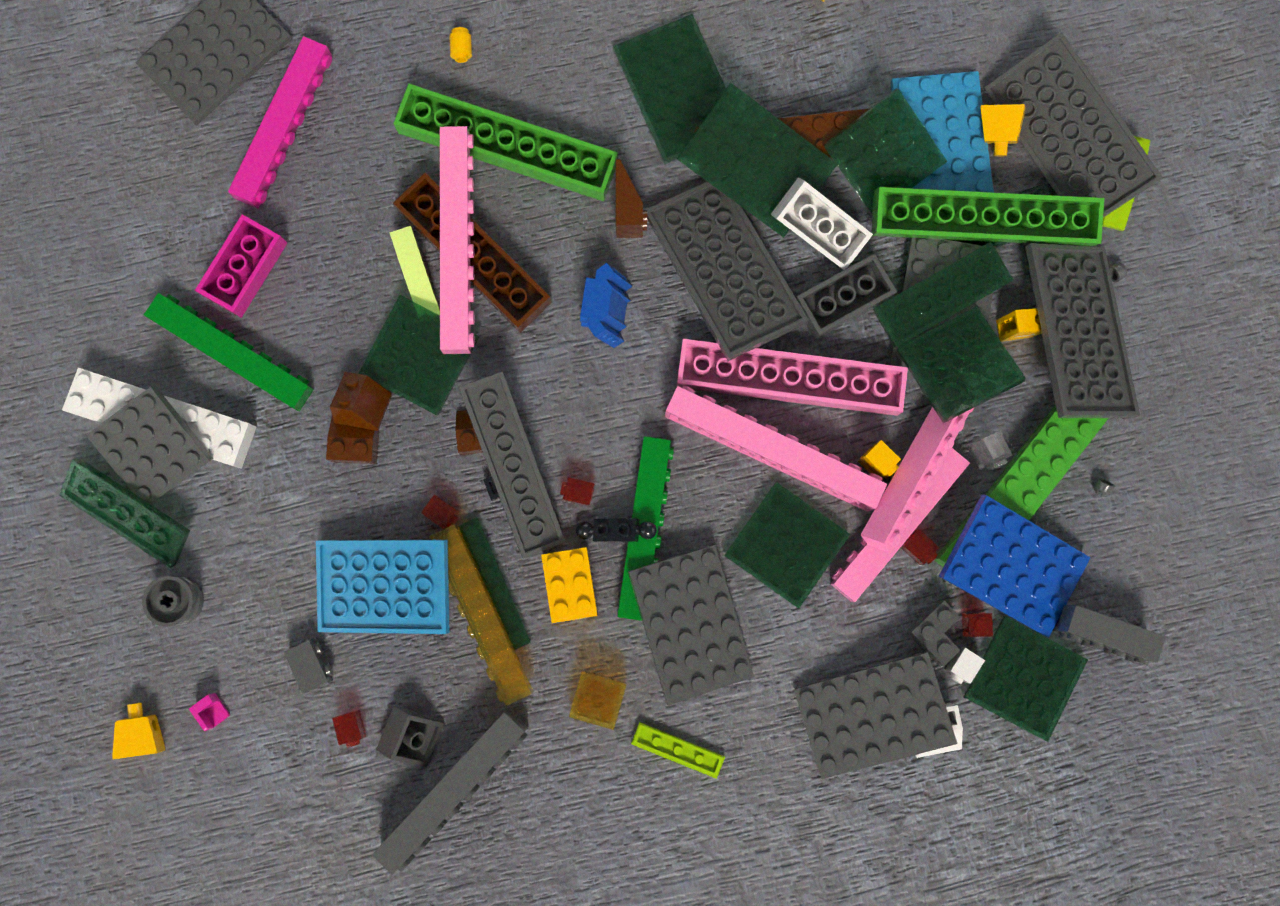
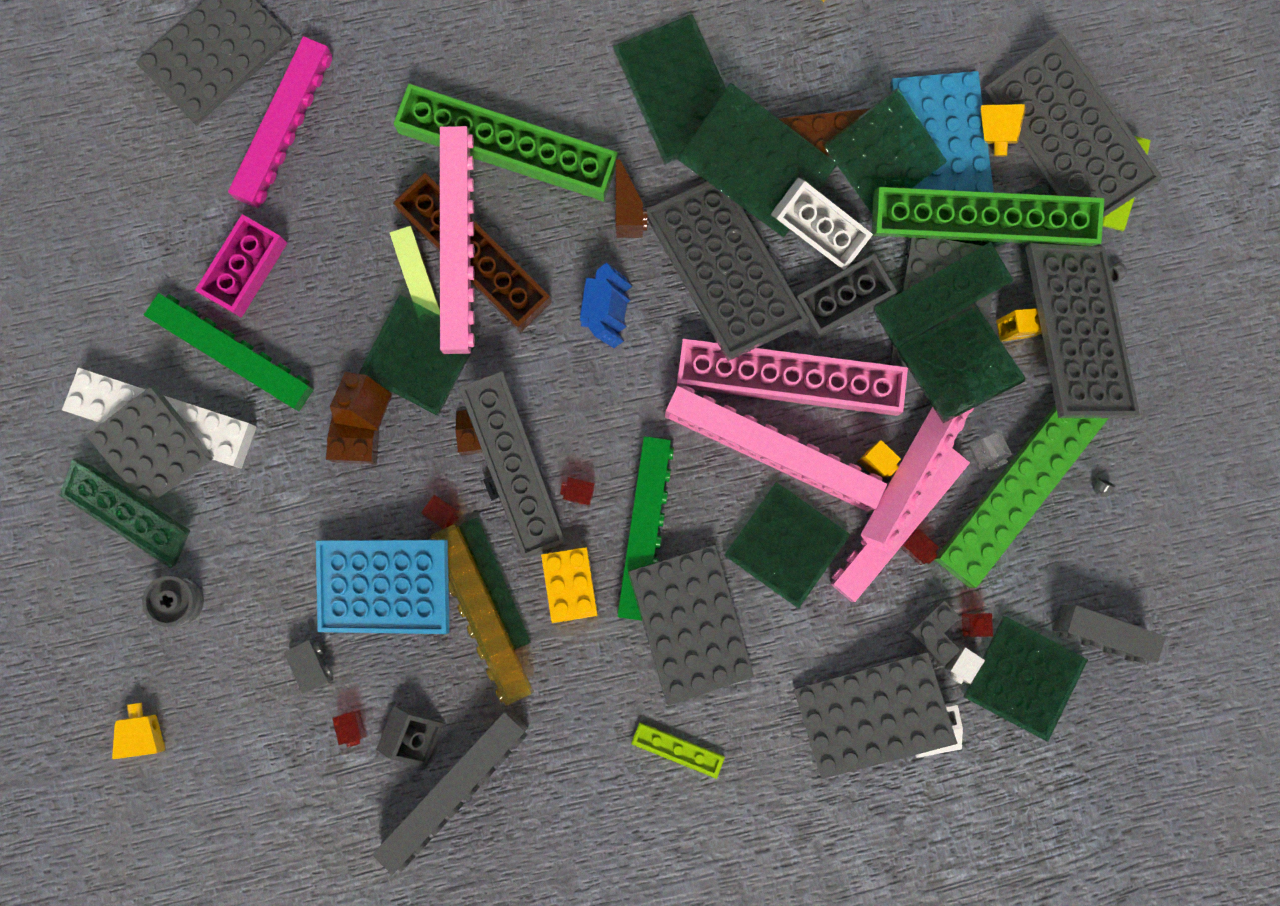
(209, 712): dark pink panel -> none
(460, 44): yellow brick -> none
(597, 699): clear yellow brick -> none
(616, 530): black plate -> none
(1014, 566): blue plate -> none

